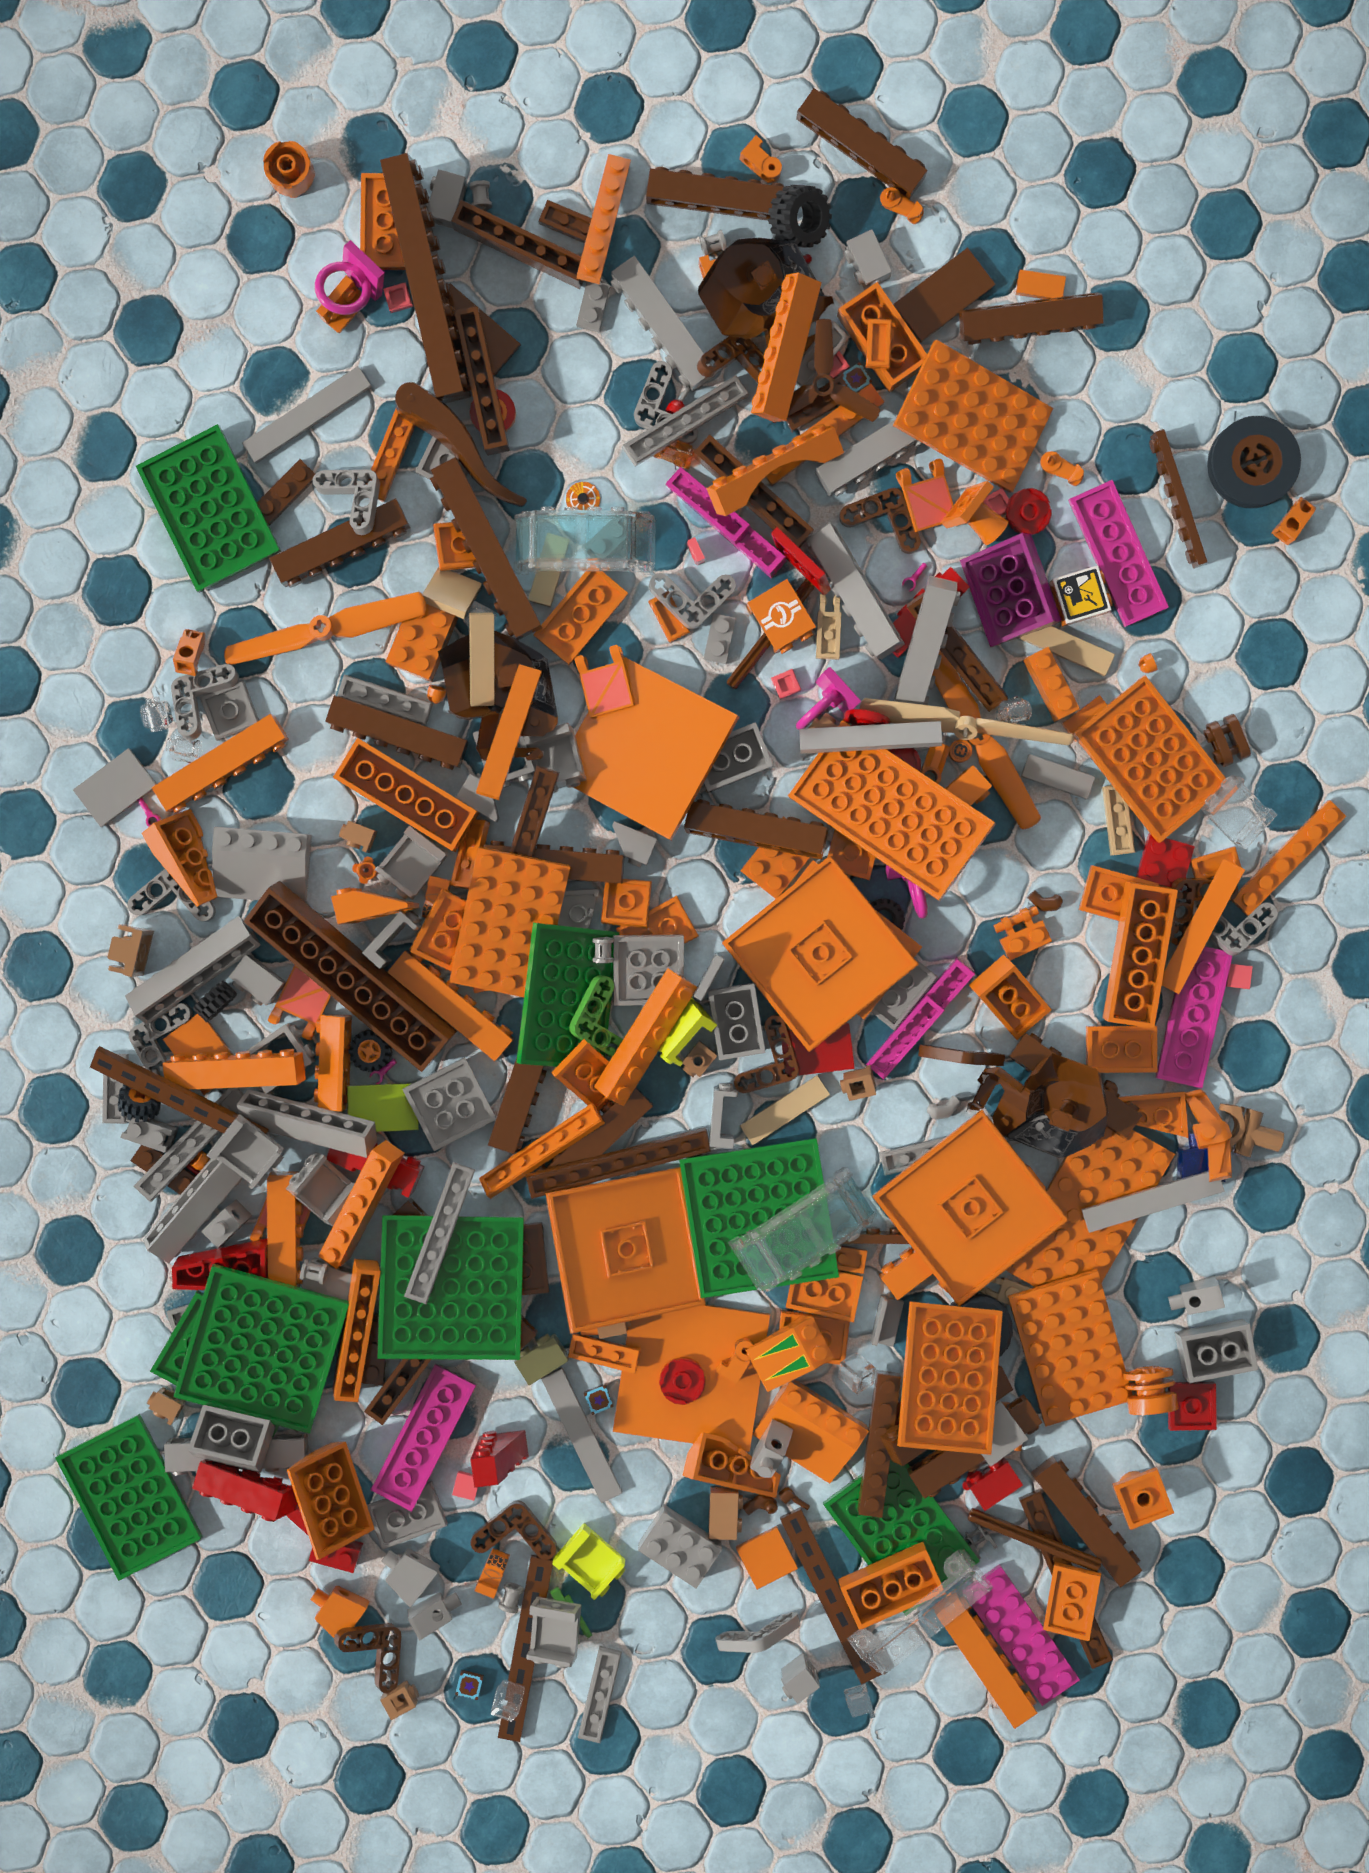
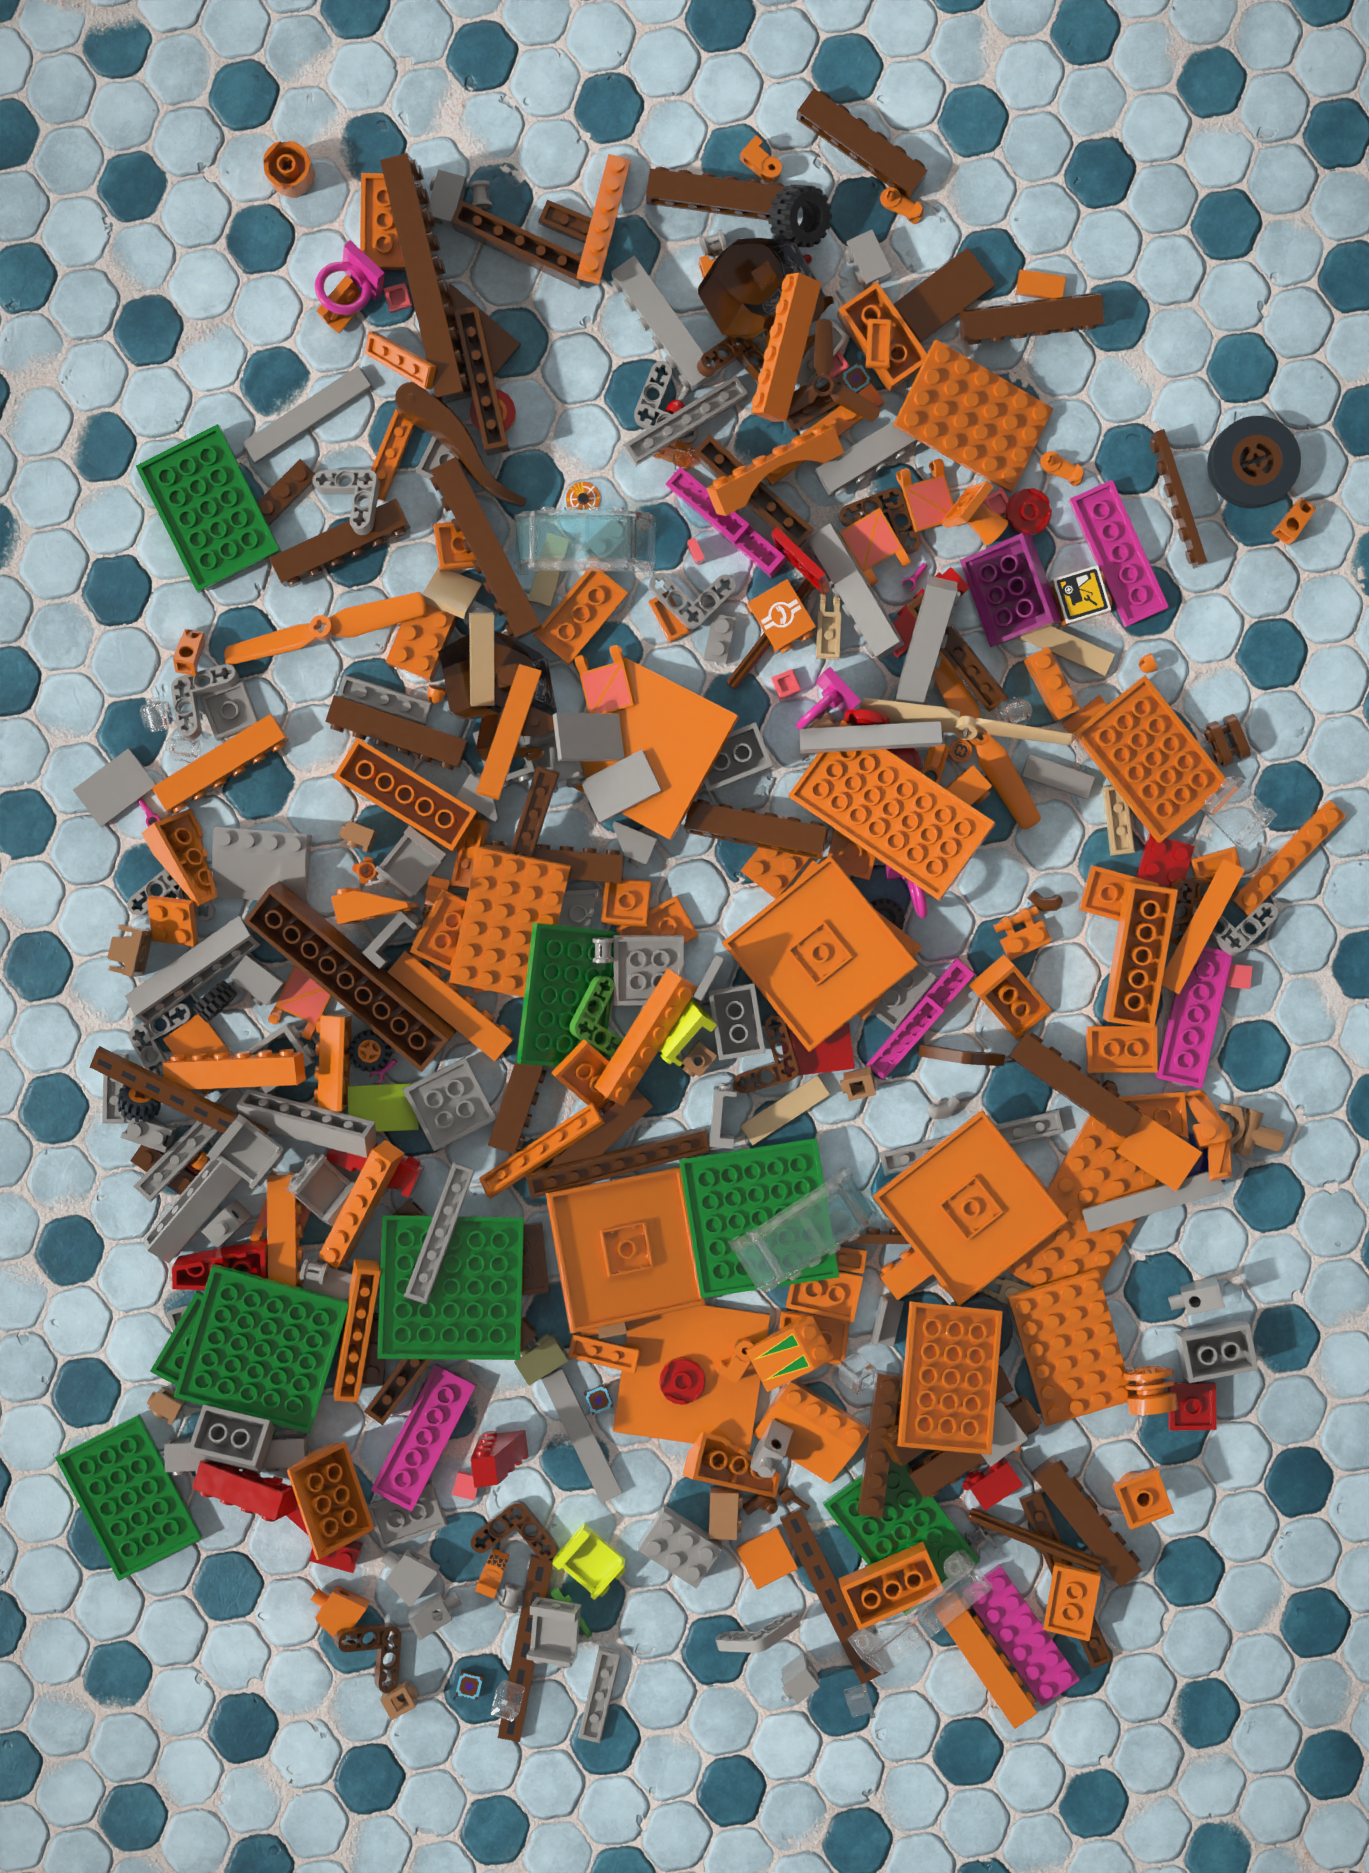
(172, 920): none -> orange plate
(400, 360): none -> orange tile
(588, 737): none -> light grey tile
(593, 306): light grey plate -> none
(621, 786): none -> light grey tile
(872, 542): none -> coral flag
(1058, 1088): reddish brown piece -> none
(1159, 1152): none -> orange tile

